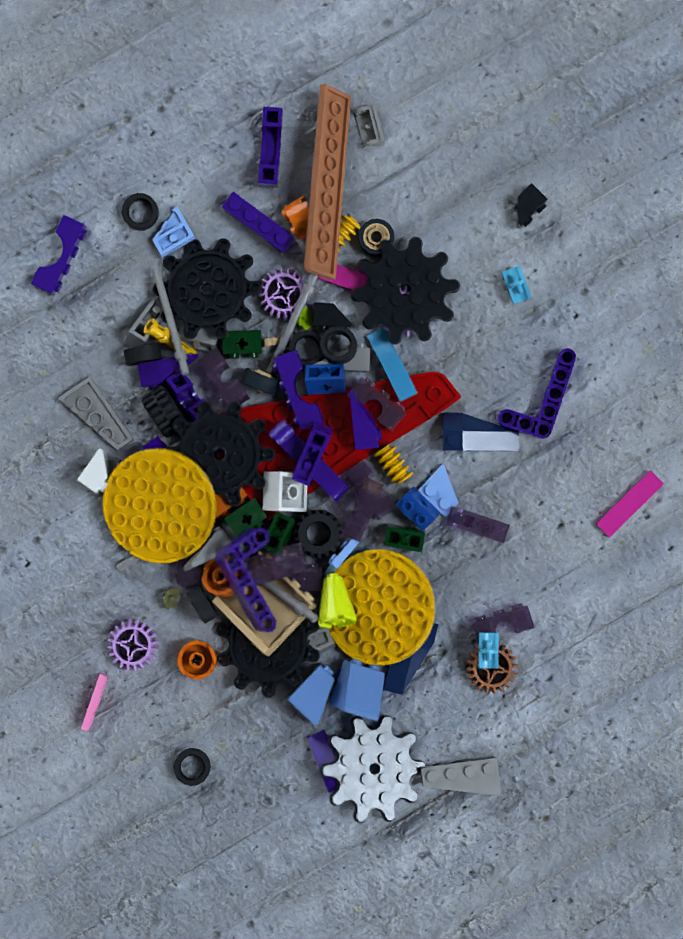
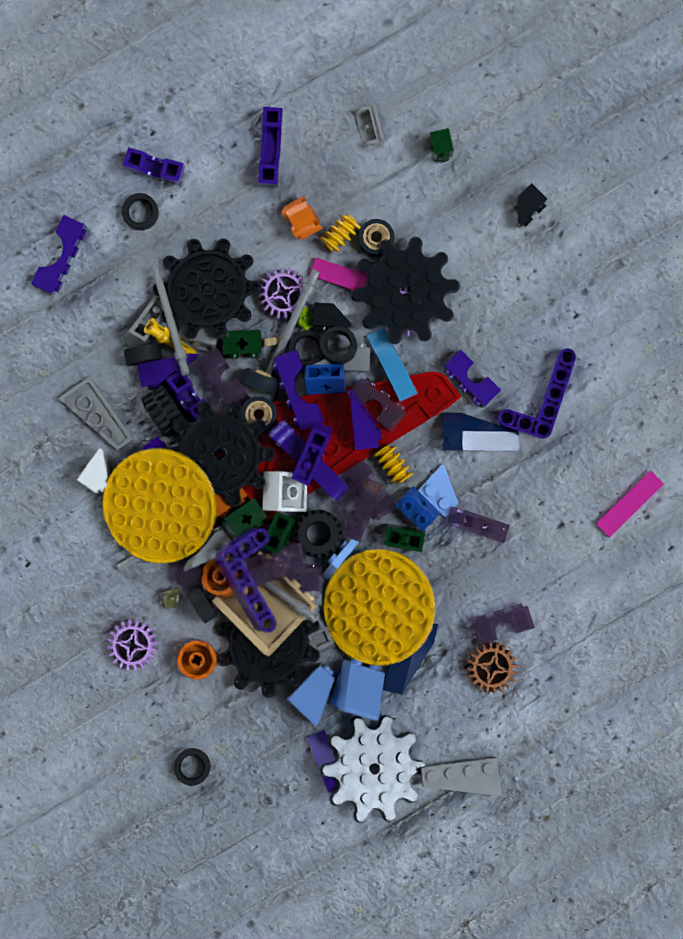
(95, 700): bright pink tile -> none
(158, 168): none -> dark purple arch
(173, 234): light blue wing -> none
(258, 222): dark purple arch -> none
(262, 403): none -> wheel
(327, 182): nougat plate -> none
(335, 603): neon yellow cone -> none
(441, 145): none -> dark green brick
(458, 368): none -> dark purple arch
(488, 650): medium azure hips -> none
(516, 284): medium azure hips -> none

